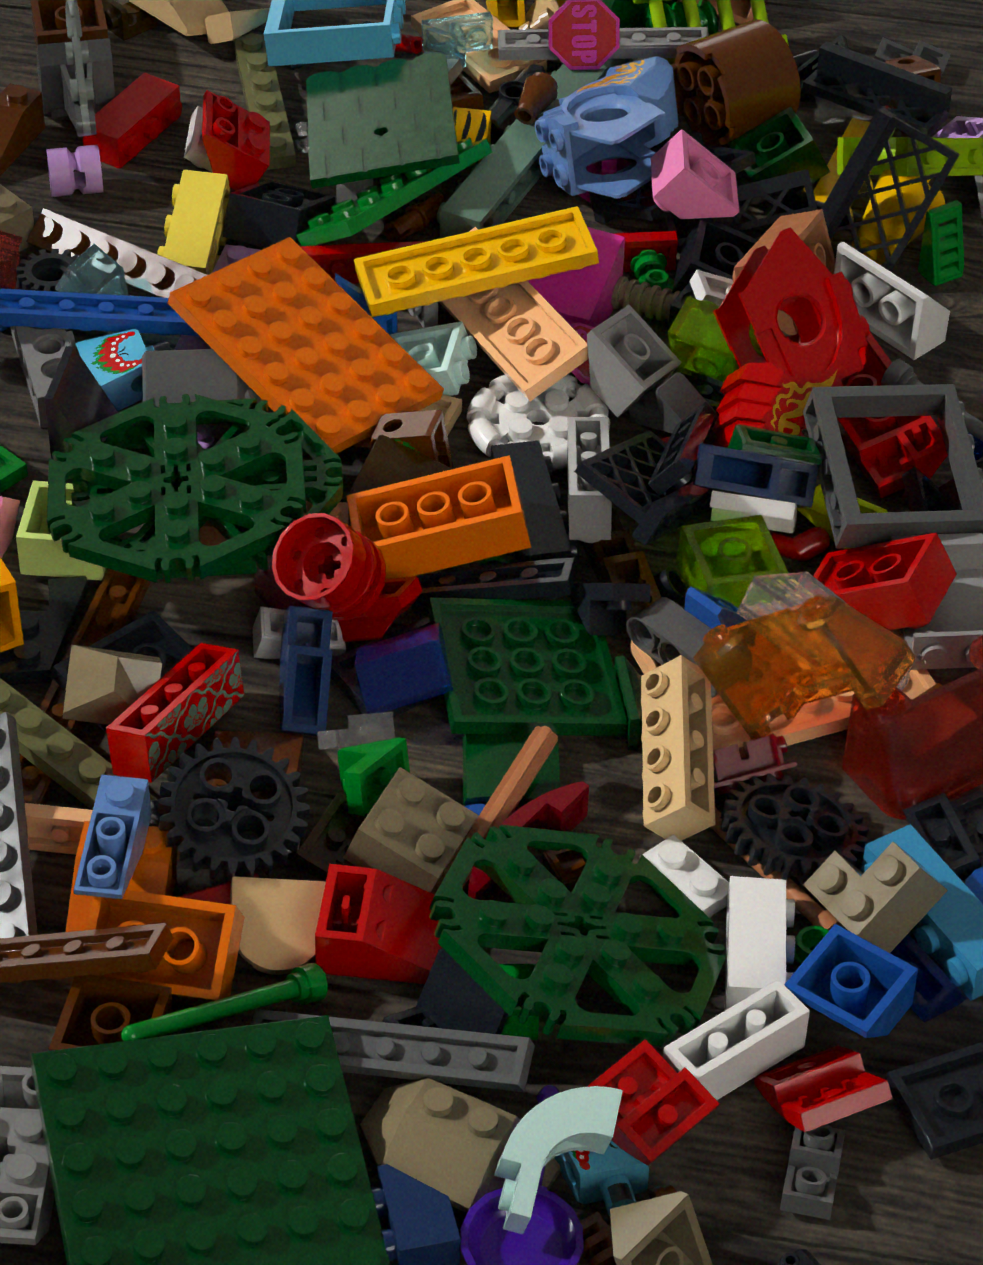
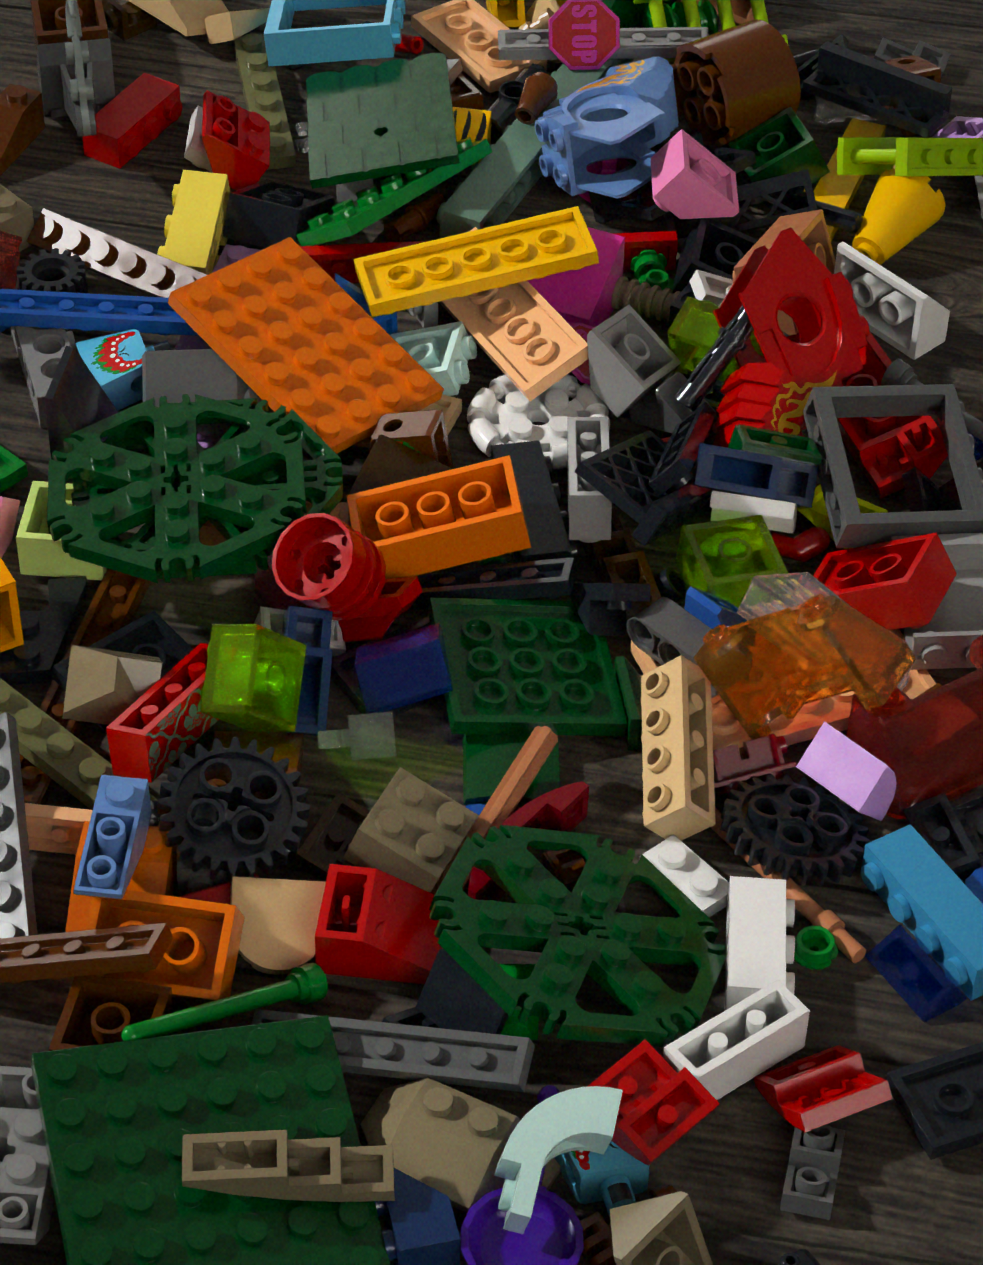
(86, 178): lavender wheel -> none
(94, 274): clear light blue slope -> none
(253, 678): none -> clear neon green brick
(285, 1169): none -> dark tan slope
(369, 769): green slope -> none
(458, 35): clear light blue slope -> none
(715, 362): none -> black pin
(849, 772): none -> lavender brick
(855, 983): blue slope -> none
(859, 170): black fence -> none
(880, 902): dark tan brick -> none
(949, 264): green slope -> none

